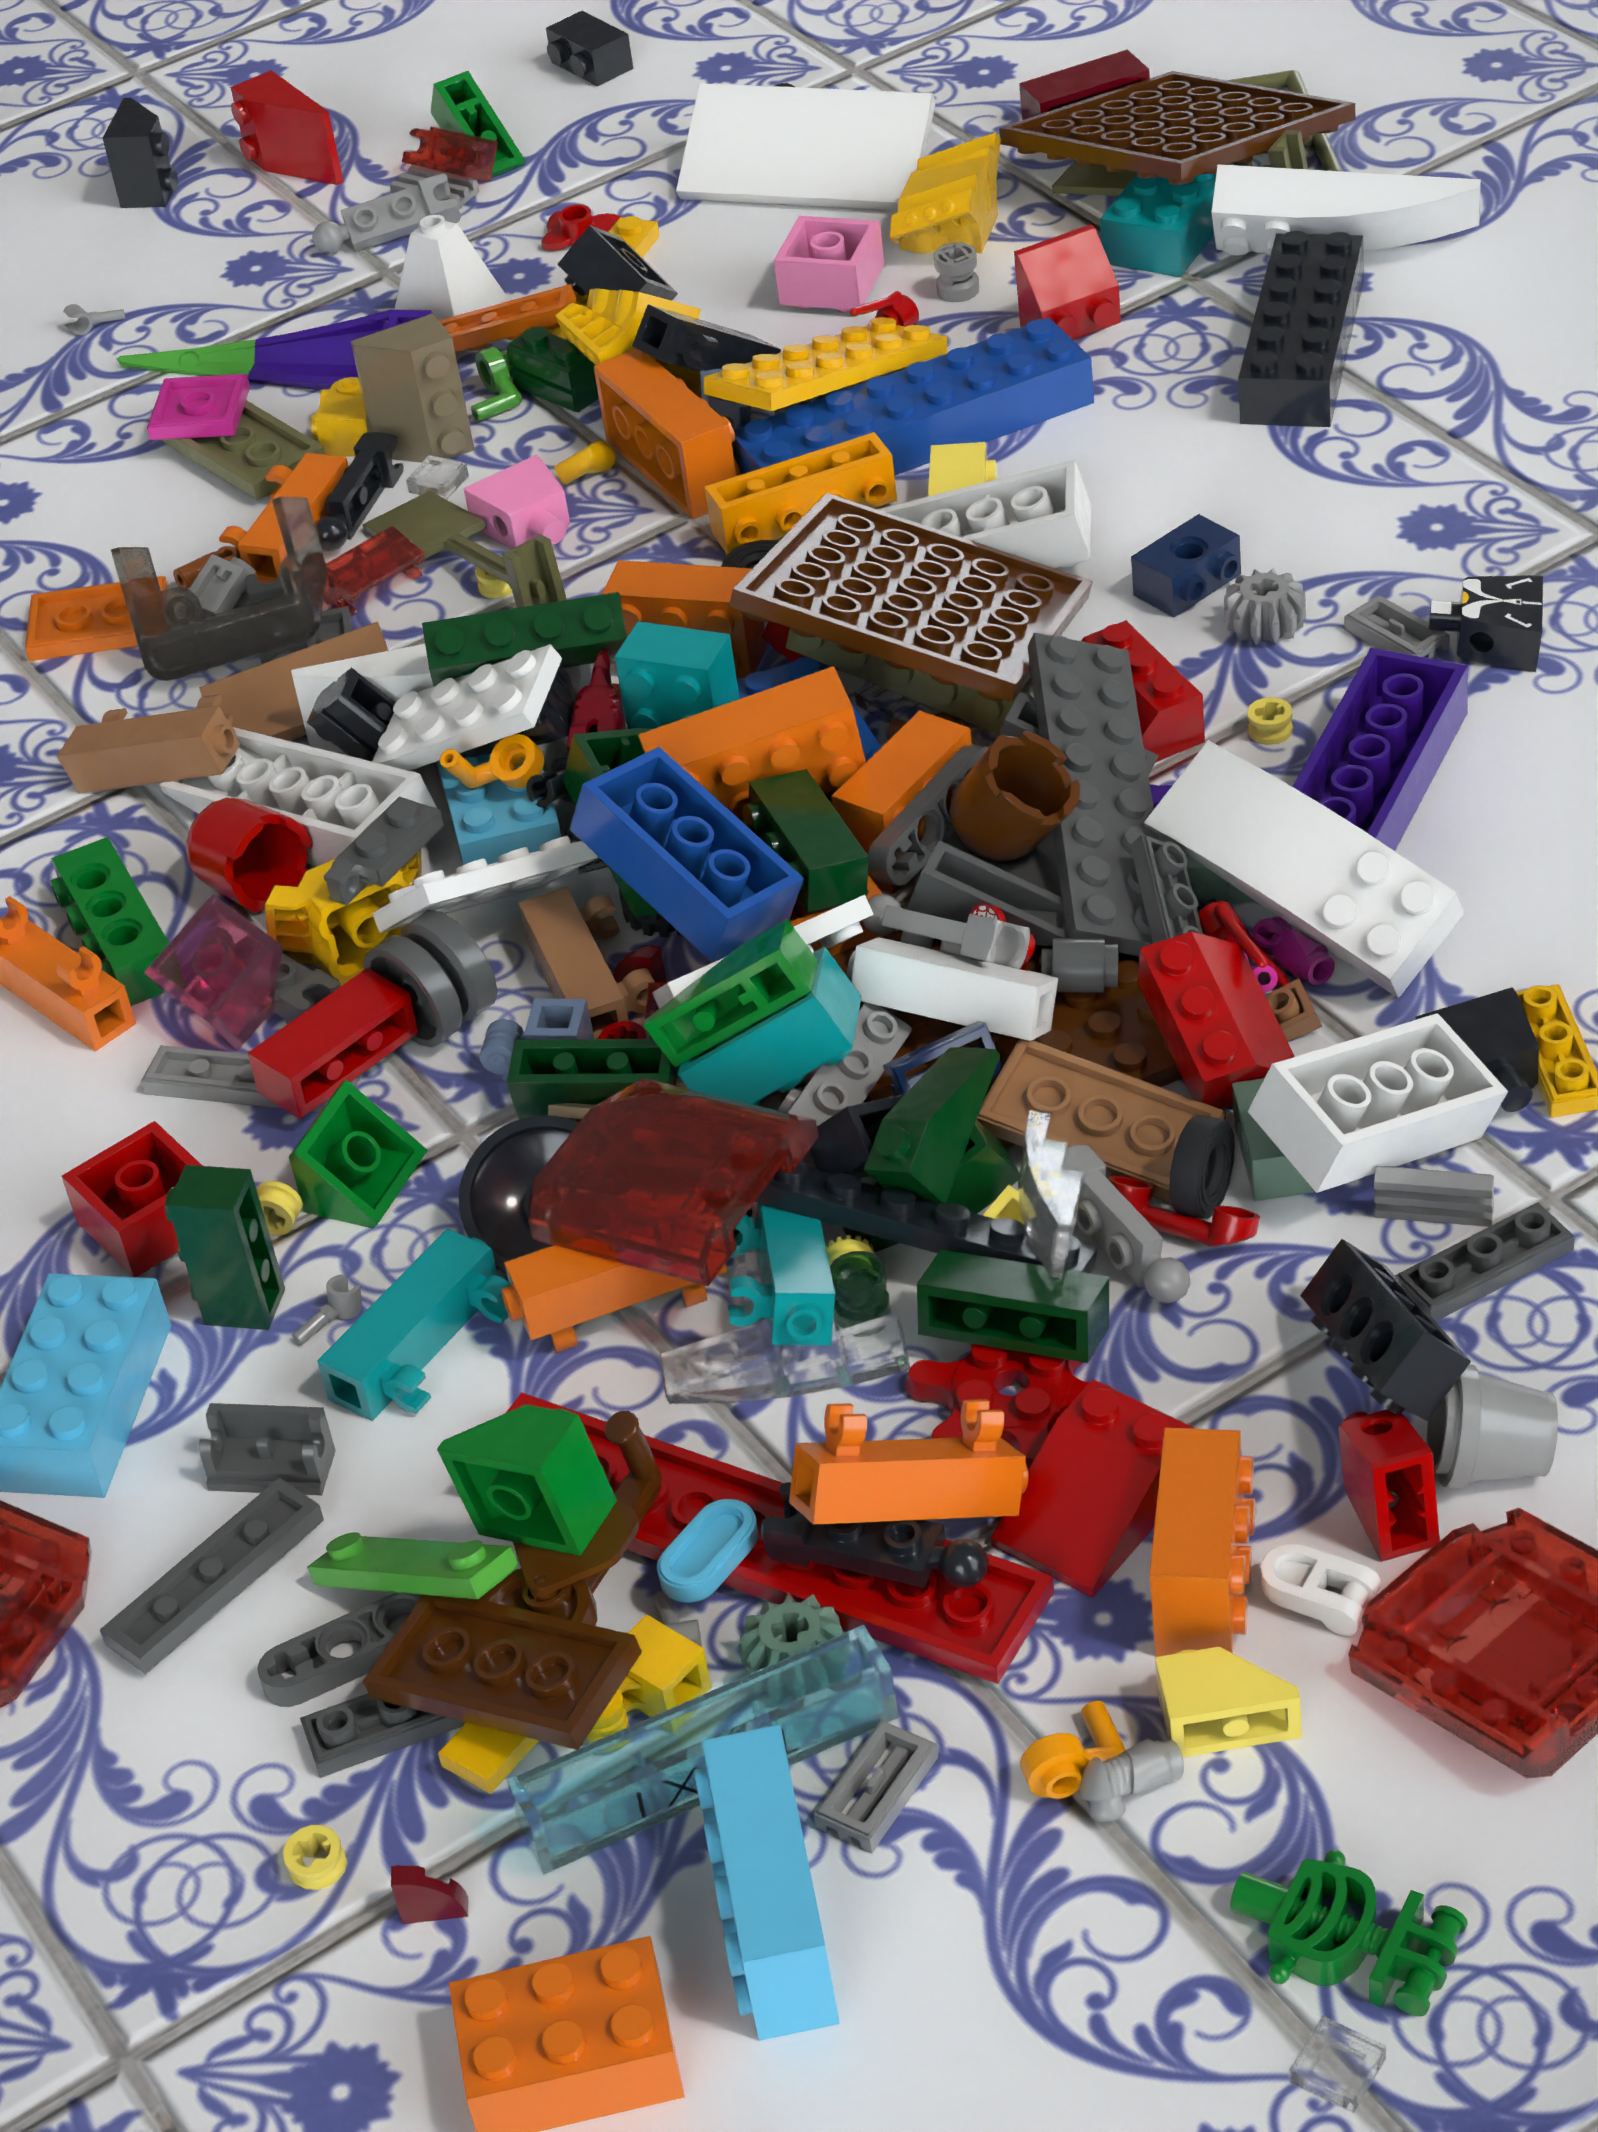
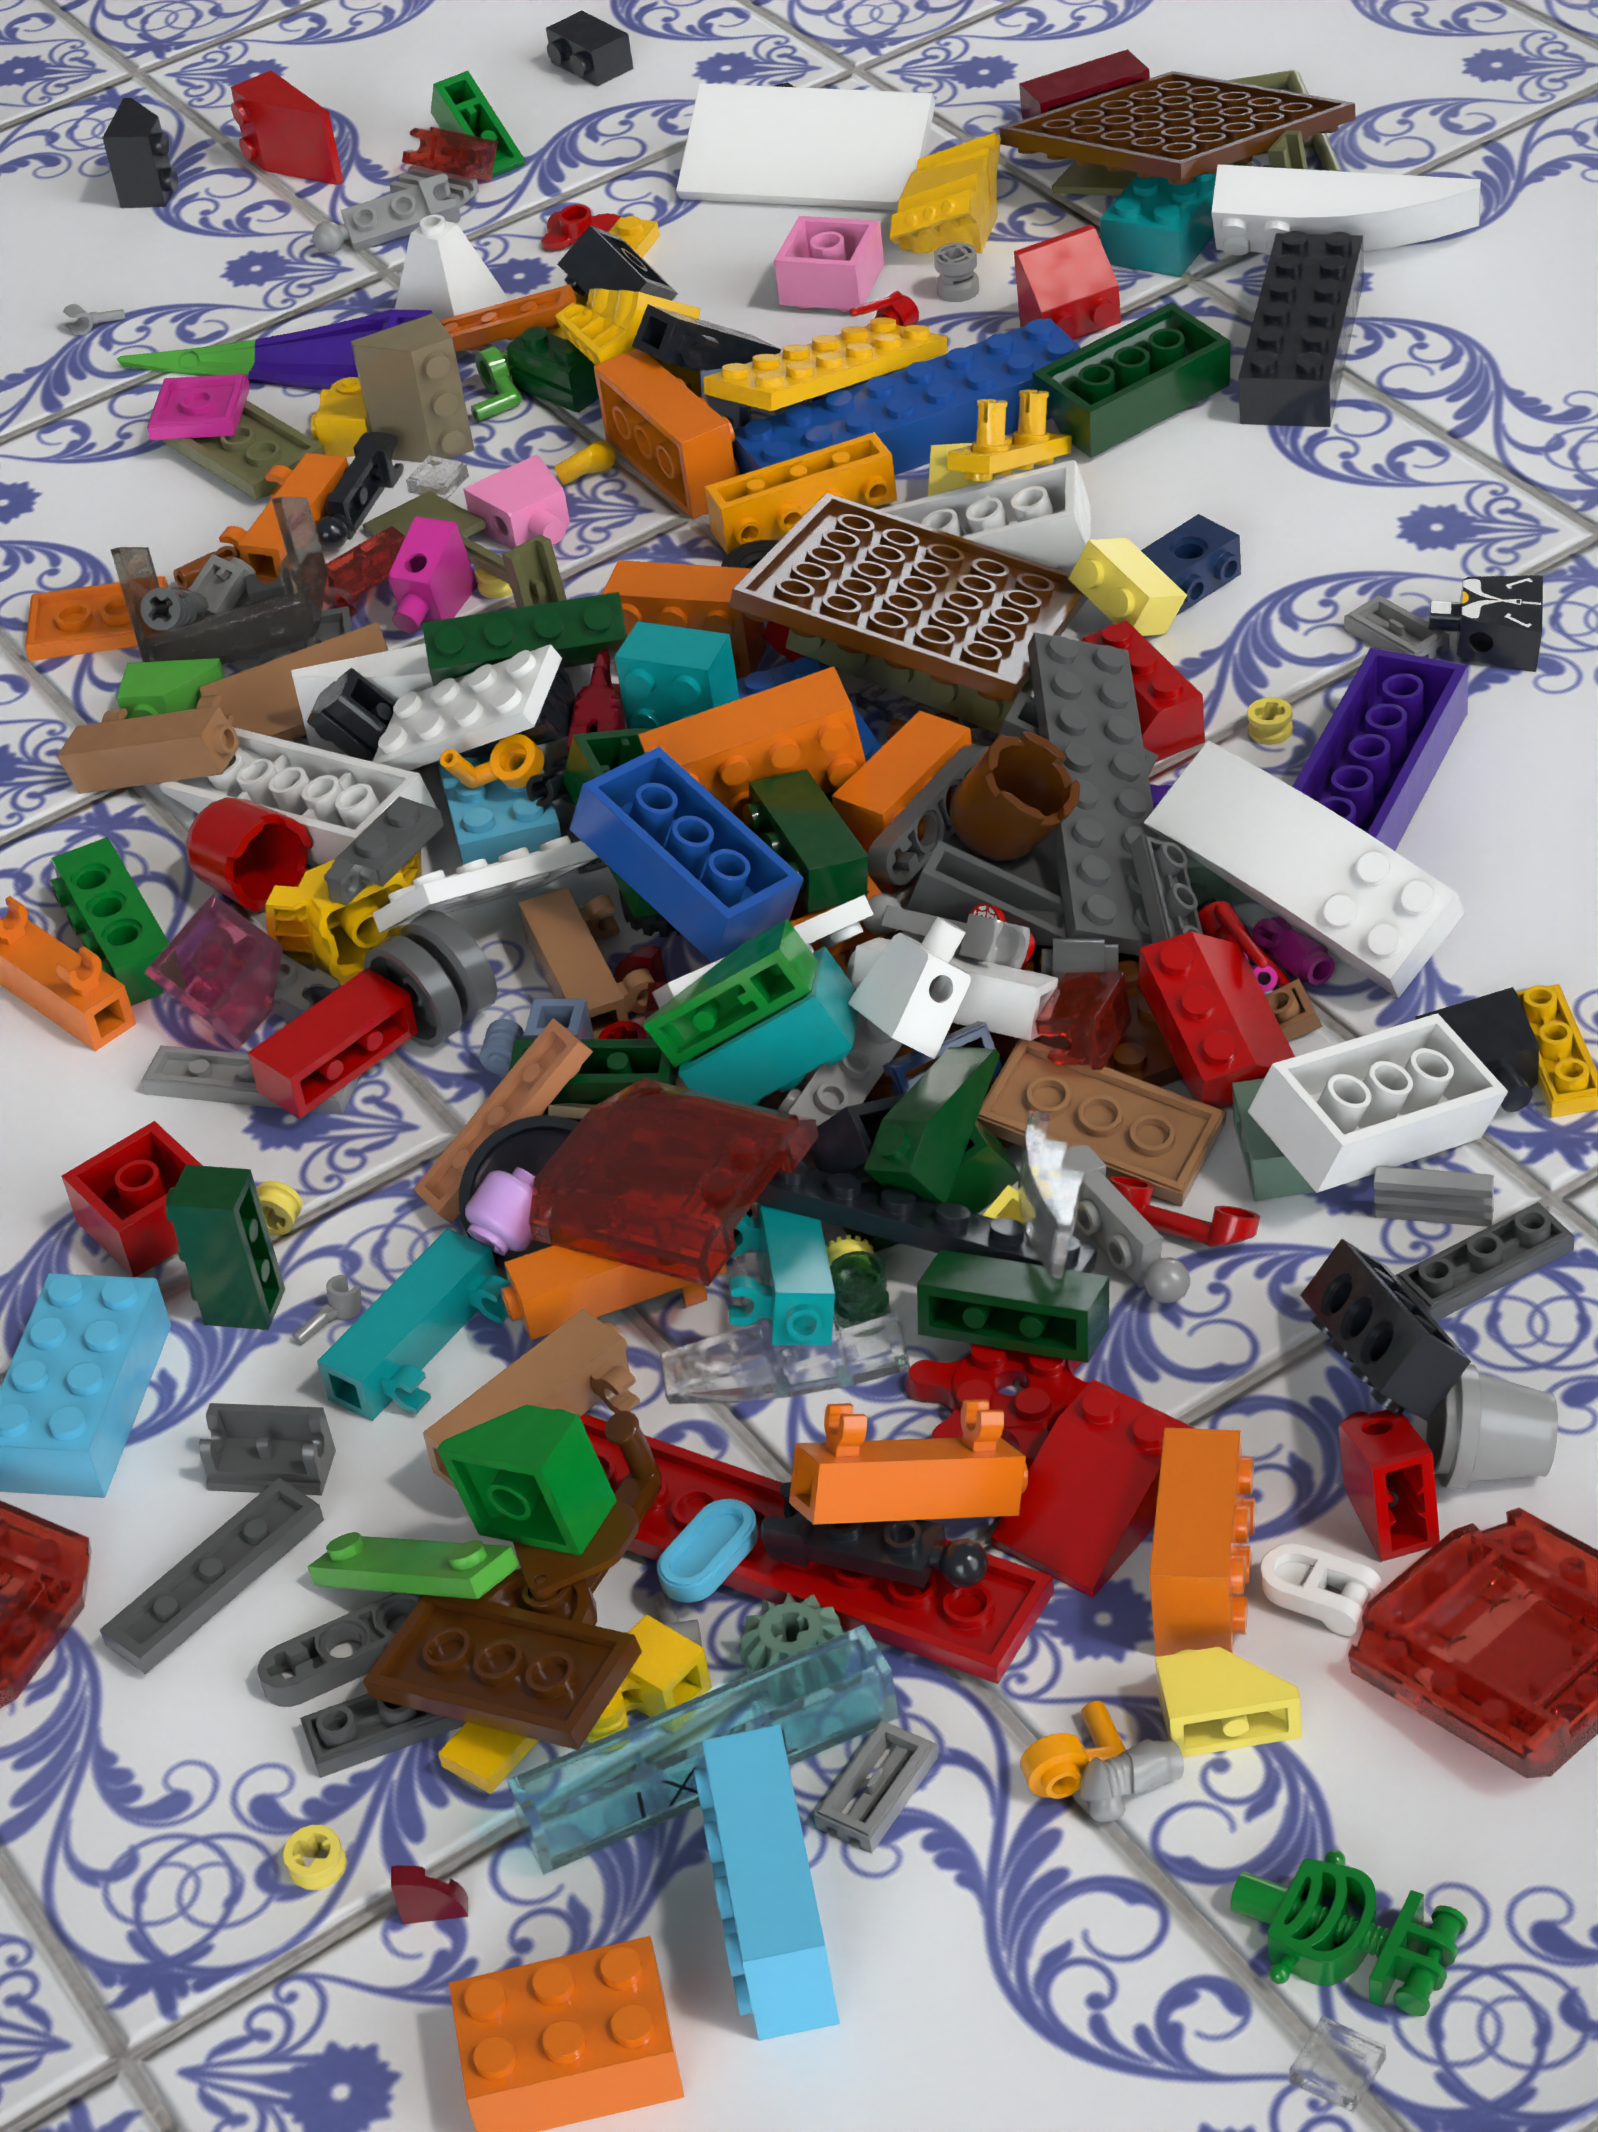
(165, 685): none -> bright green slope
(183, 612): none -> dark grey hinge
(353, 1160): green slope -> none
(430, 574): none -> dark pink torso
(502, 1211): none -> lavender head
(521, 1094): none -> nougat plate
(564, 1371): none -> medium nougat brick
(915, 988): none -> white torso
(1000, 455): none -> yellow plate
(1089, 1012): none -> clear red hinge
(1127, 585): none -> light yellow brick
(1134, 378): none -> dark green slope
(1202, 1166): black tyre -> none
(1264, 607): light grey gear -> none

